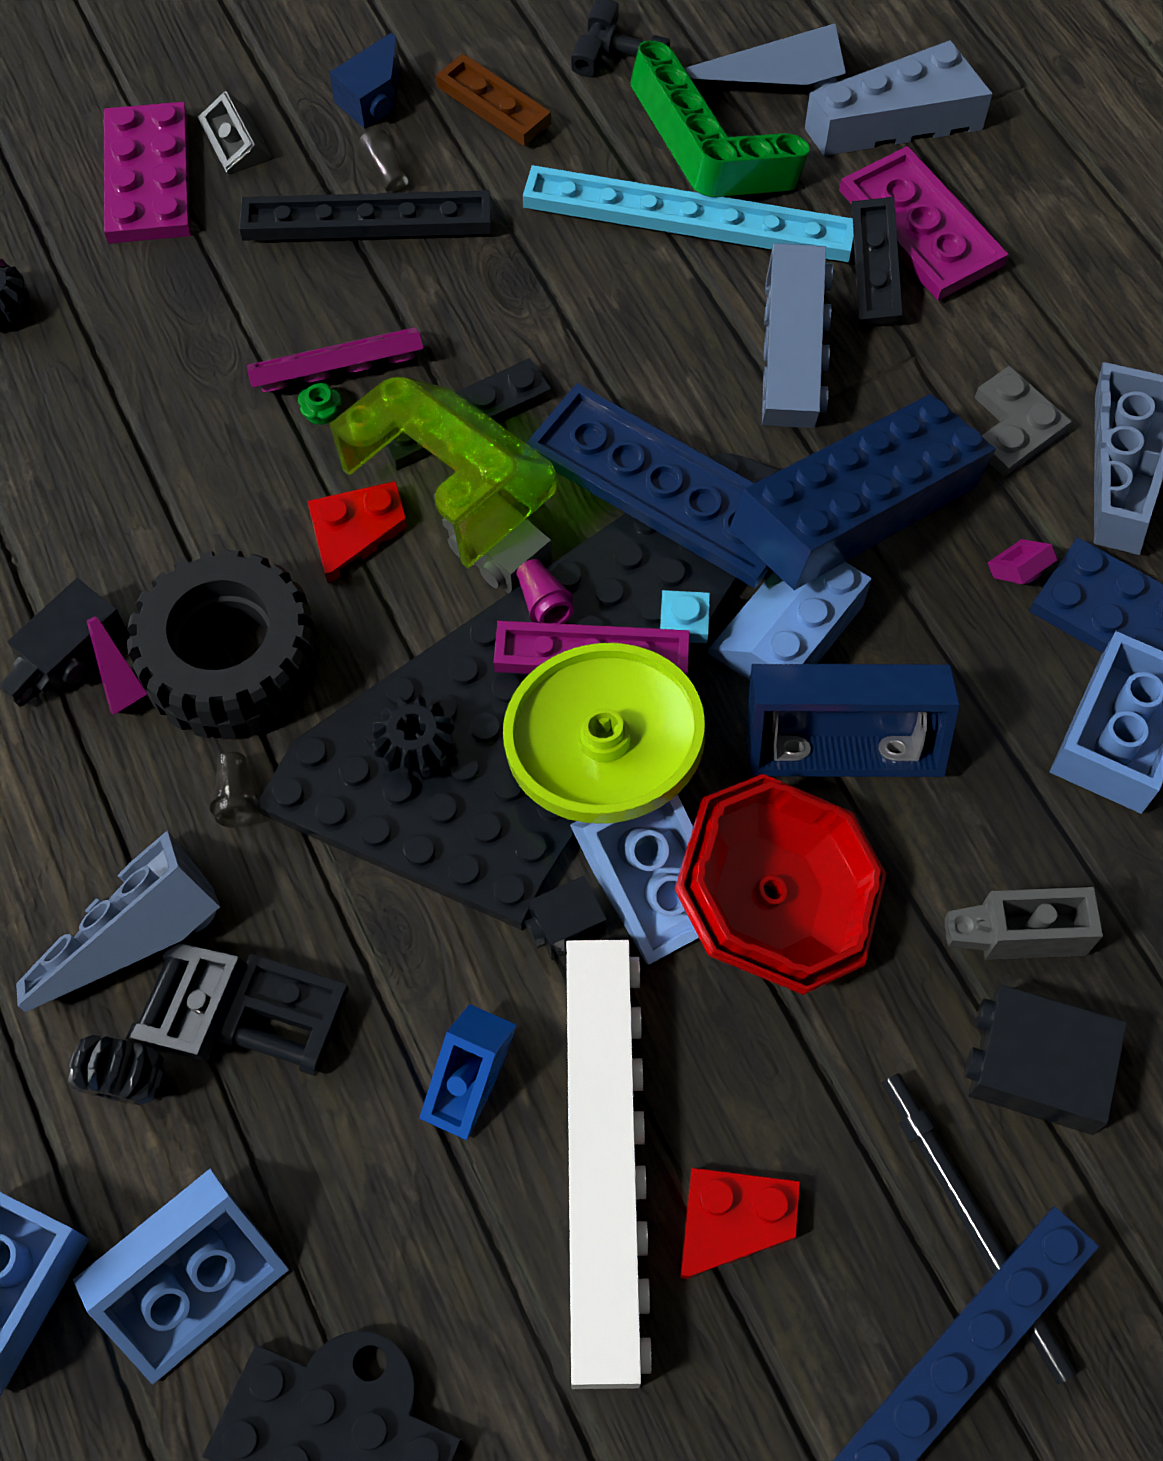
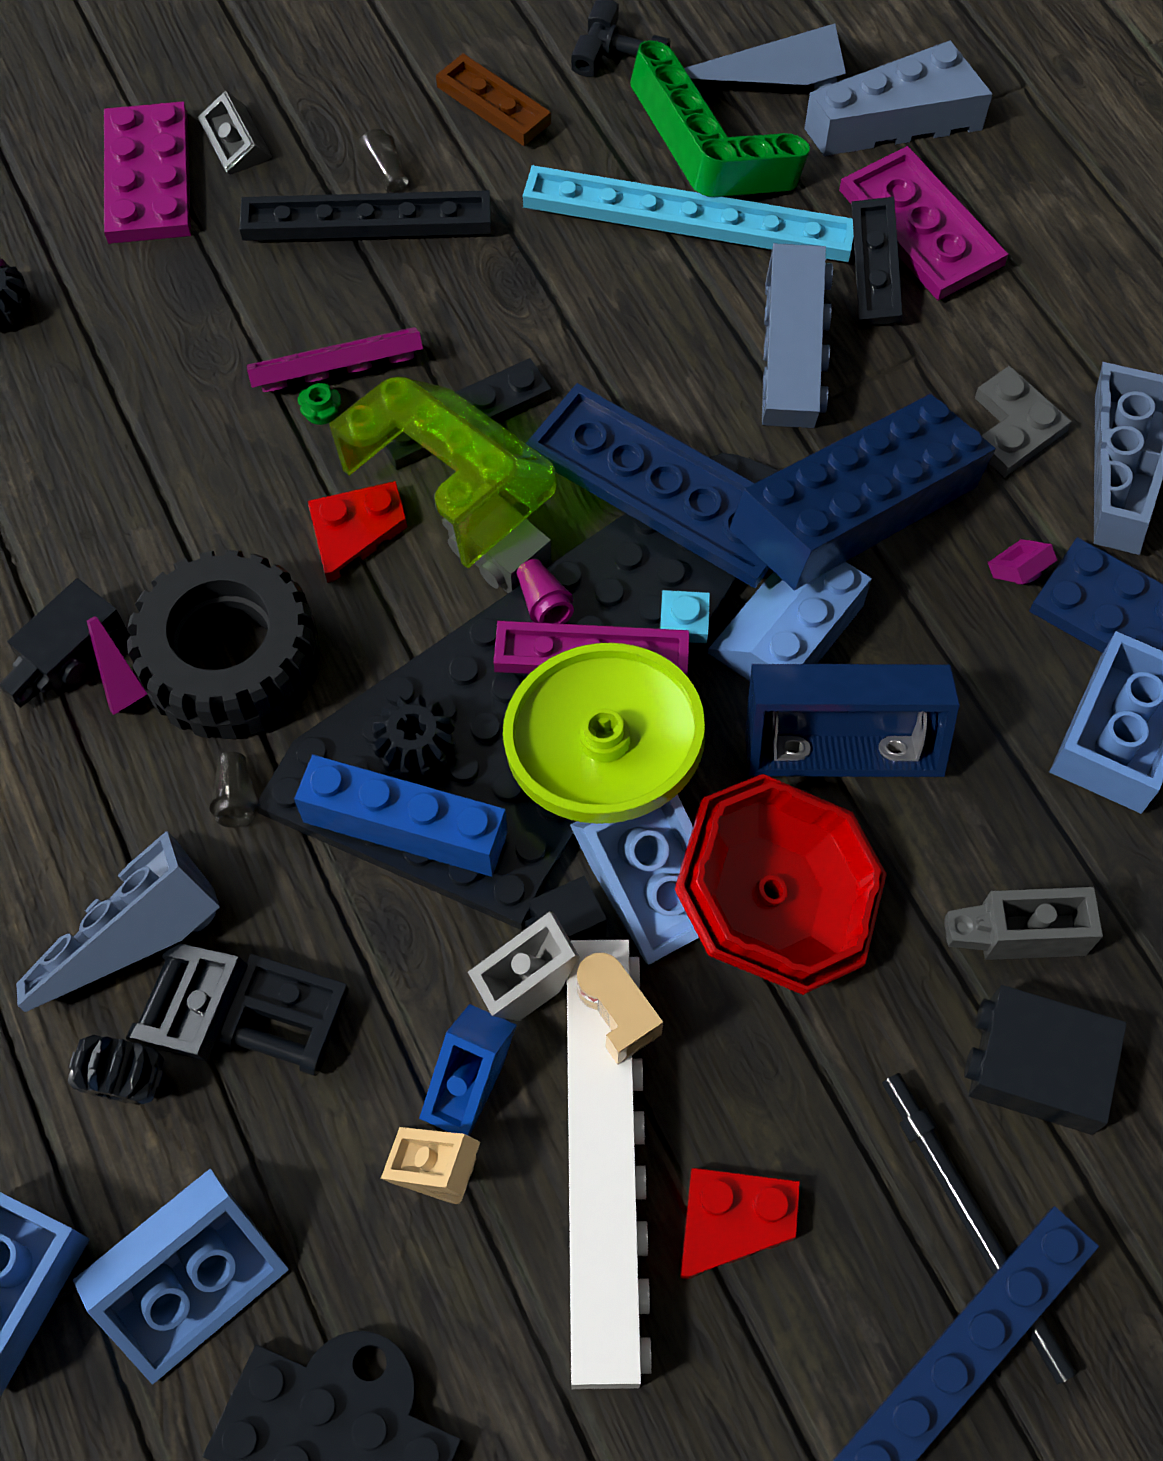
(368, 82): dark blue slope -> none
(402, 815): none -> blue brick
(432, 1162): none -> tan slope
(526, 970): none -> light grey slope
(611, 991): none -> tan leg

